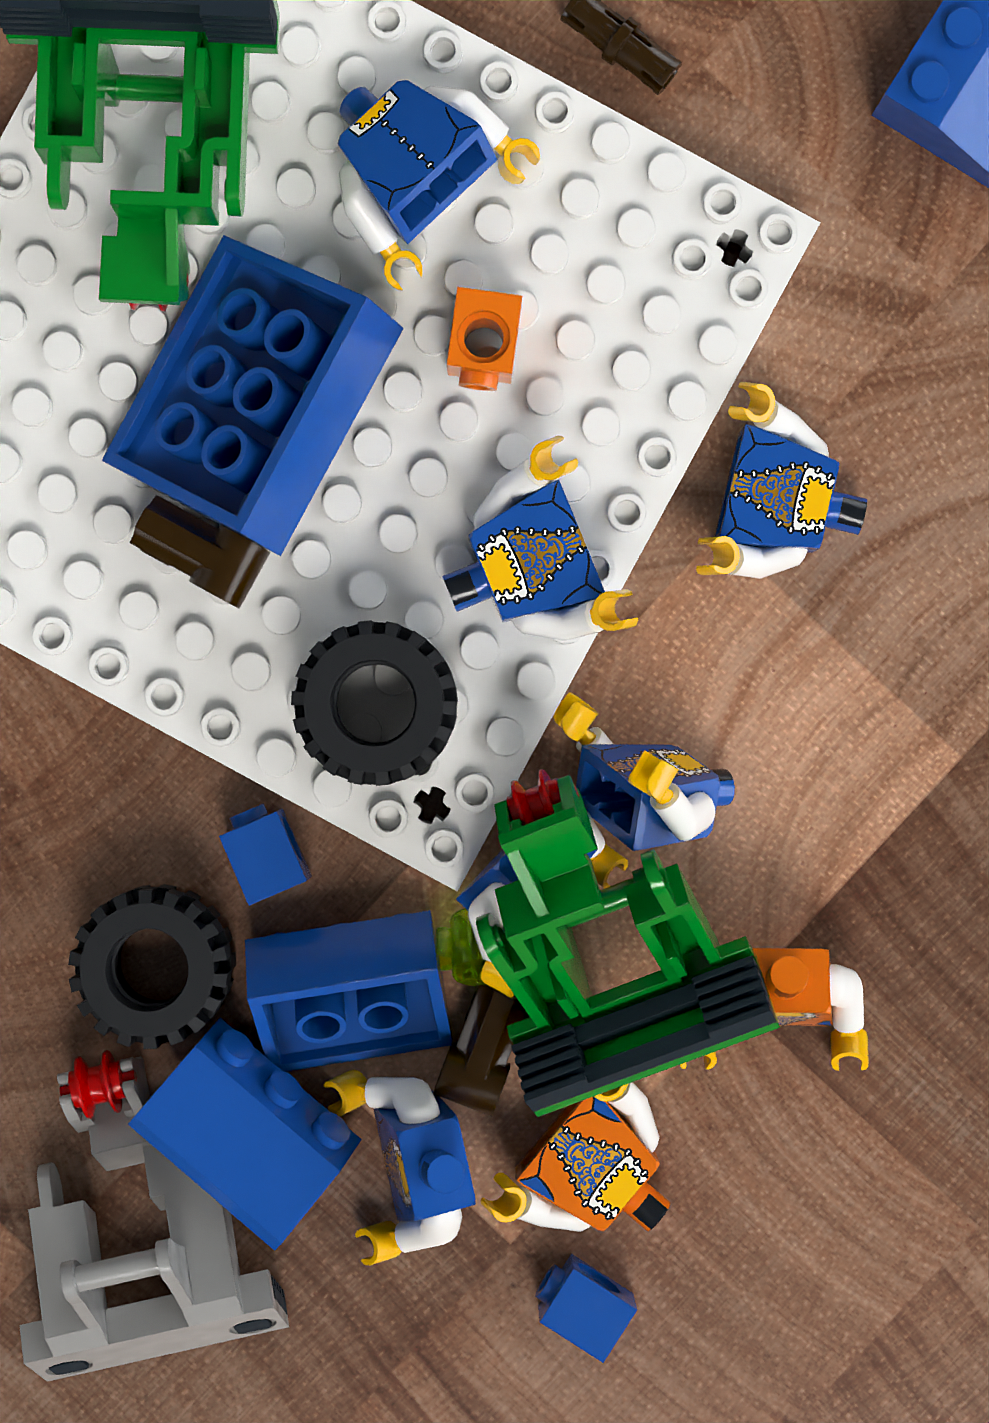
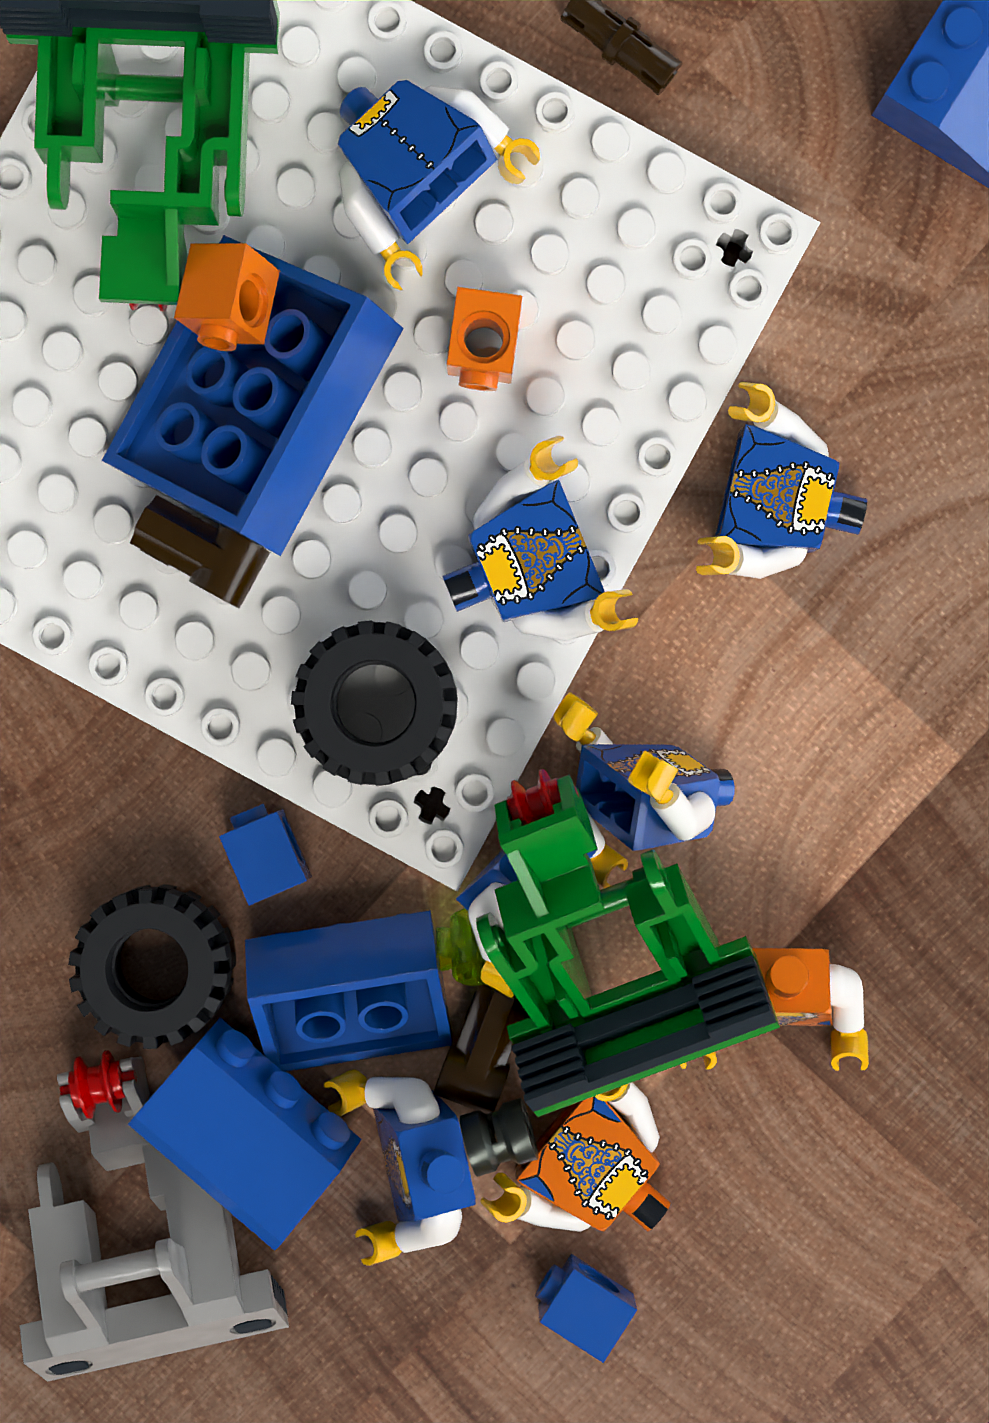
(226, 295): none -> orange brick
(513, 1135): none -> pearl dark grey wheel

